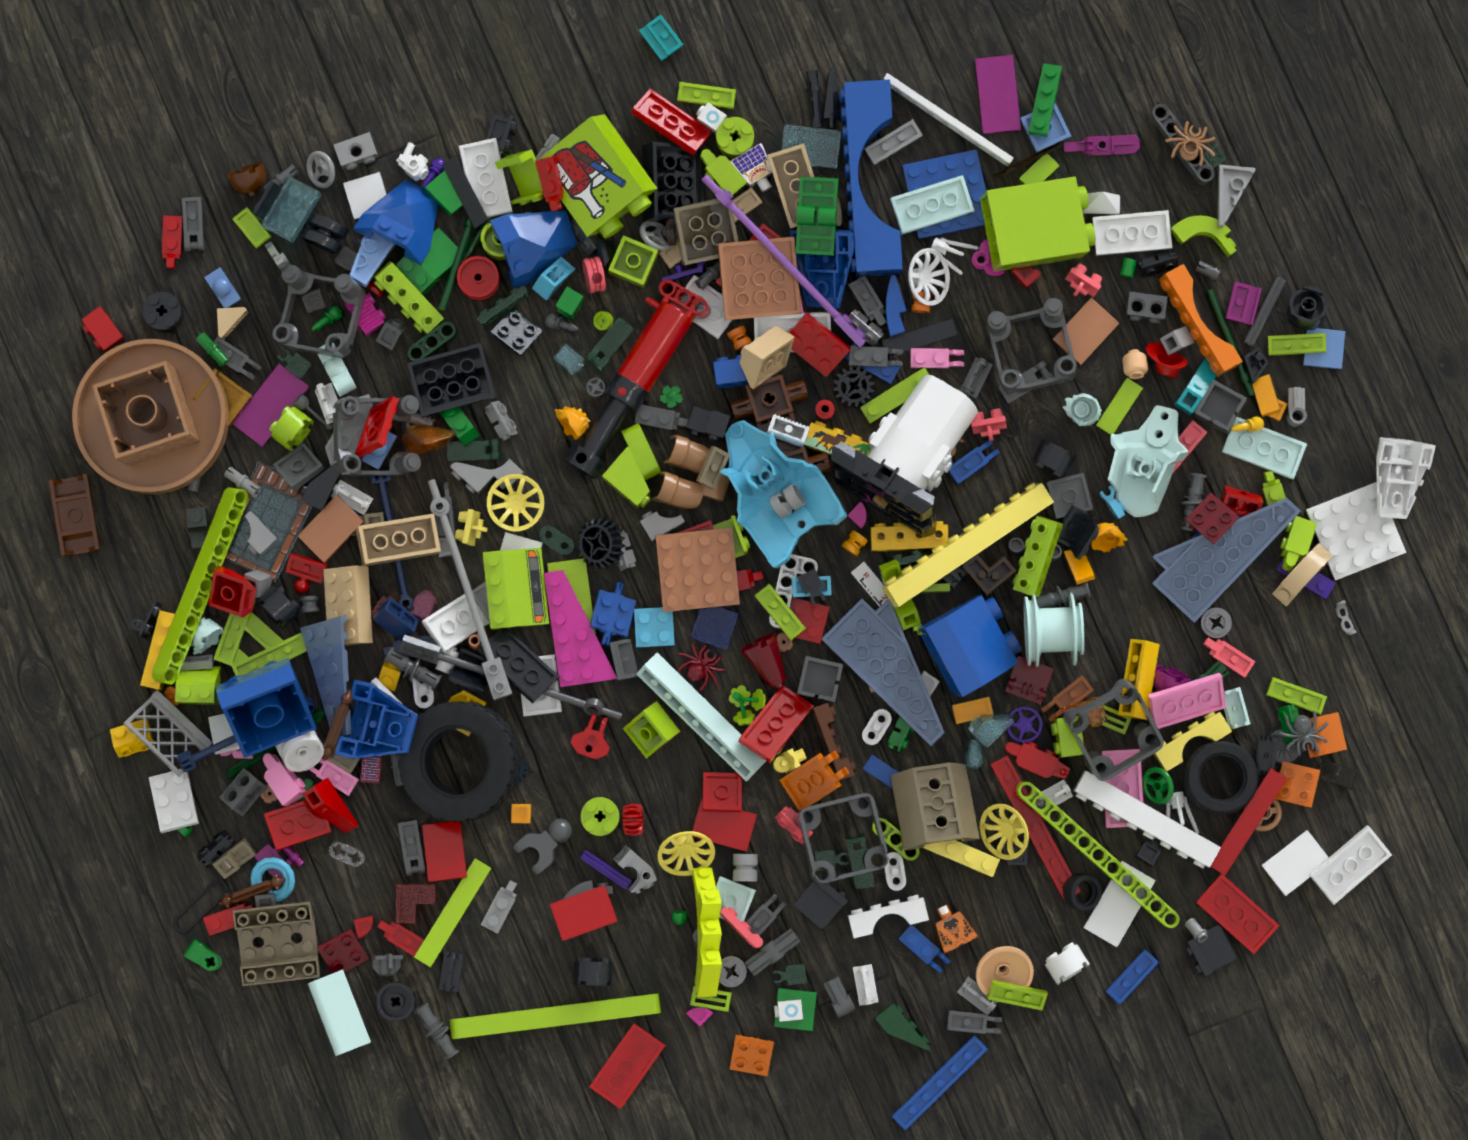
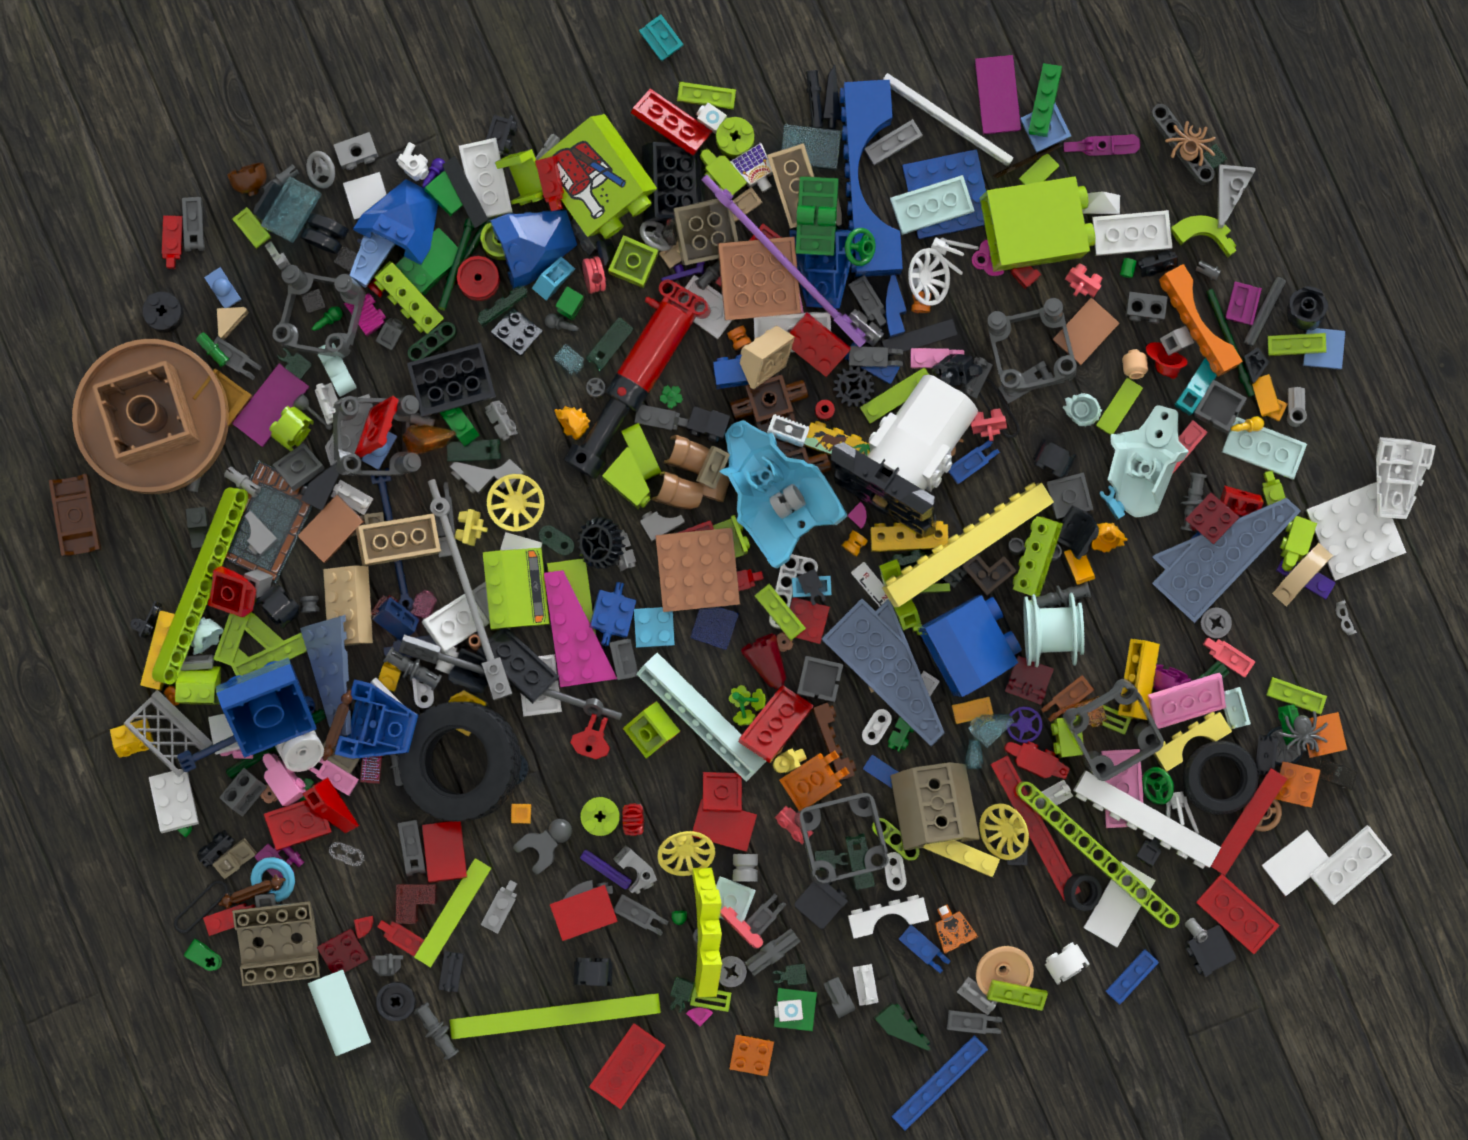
(102, 329): red brick -> none
(306, 569): red plate -> none
(603, 320): lime tile -> none
(638, 914): none -> dark grey hinge
(682, 991): none -> clear green plate
(701, 666): dark red animal -> none
(864, 247): none -> green piece
(957, 369): none -> black piece

